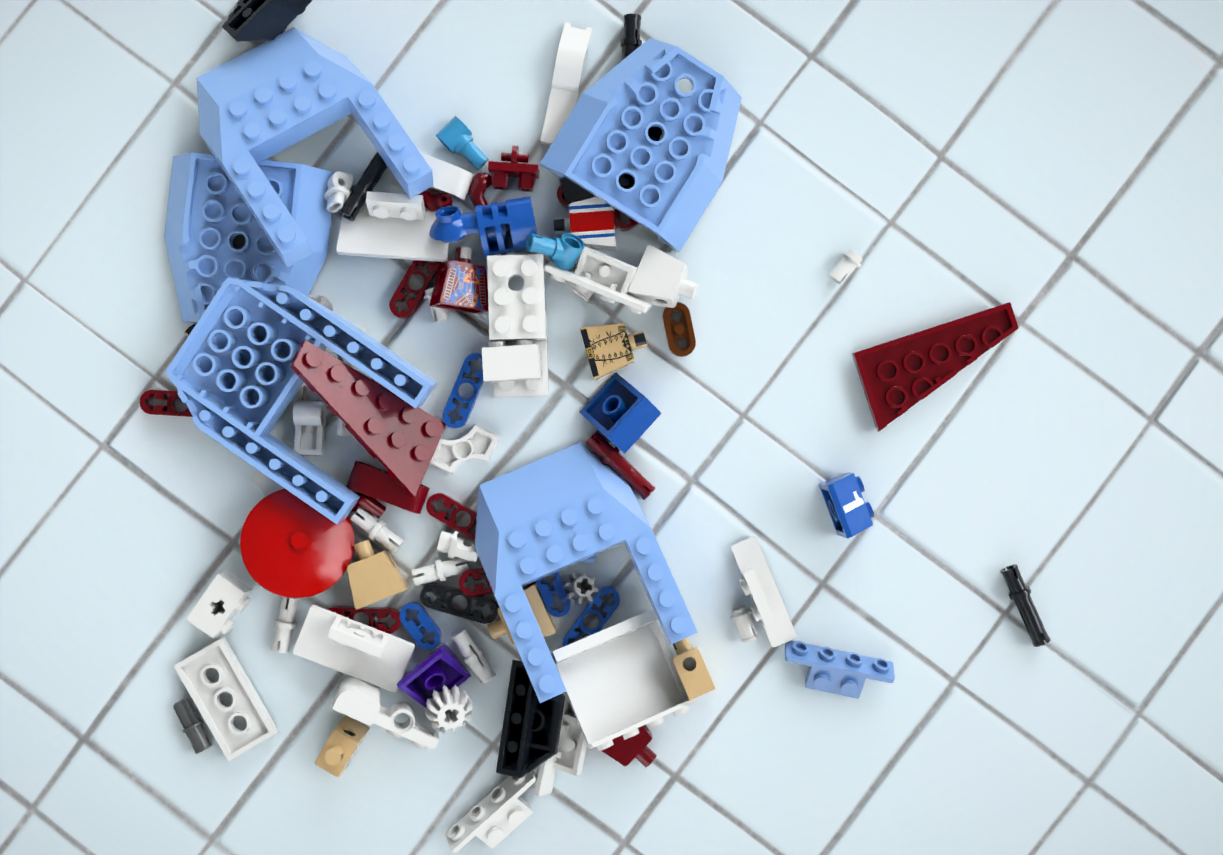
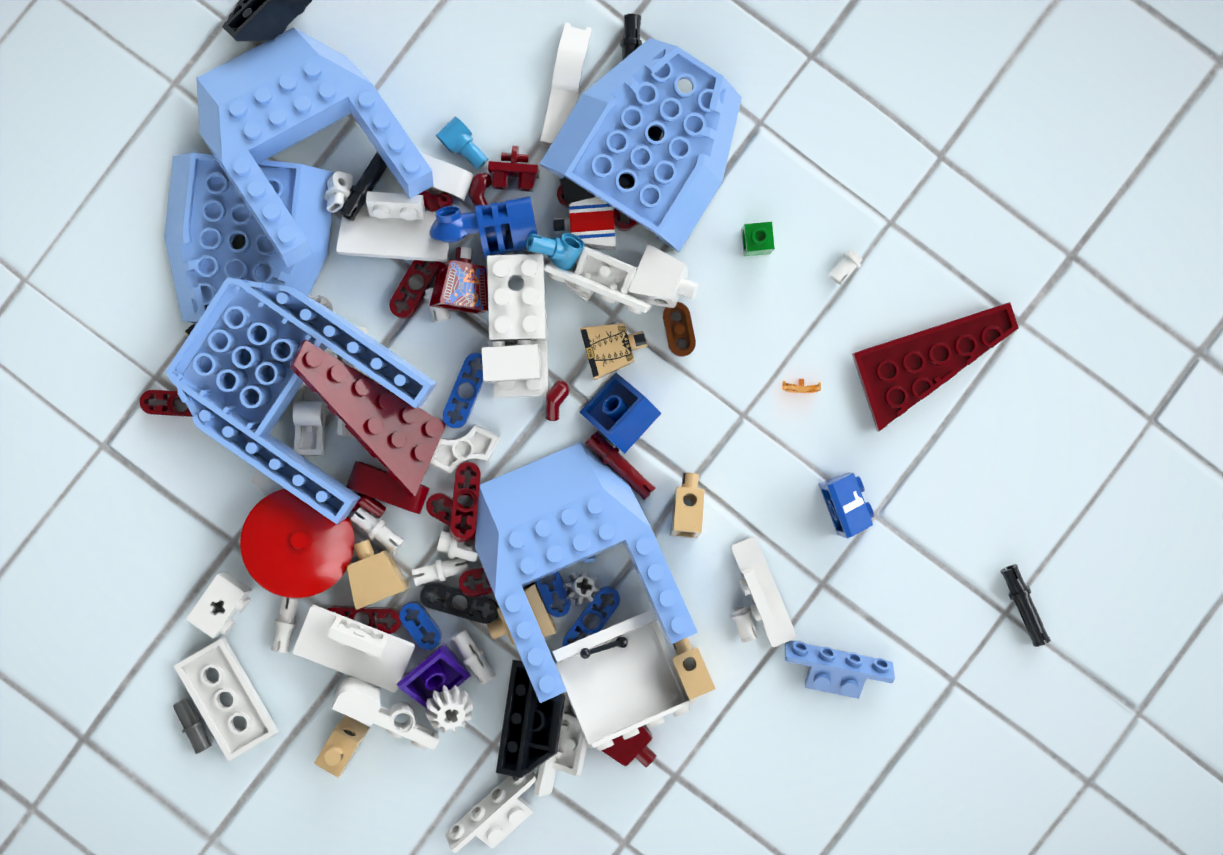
(459, 482): none -> dark red beam
(554, 399): none -> dark red arm
(620, 642): none -> black hinge
(688, 519): none -> tan torso
(757, 239): none -> green brick
(801, 388): none -> clear orange piece

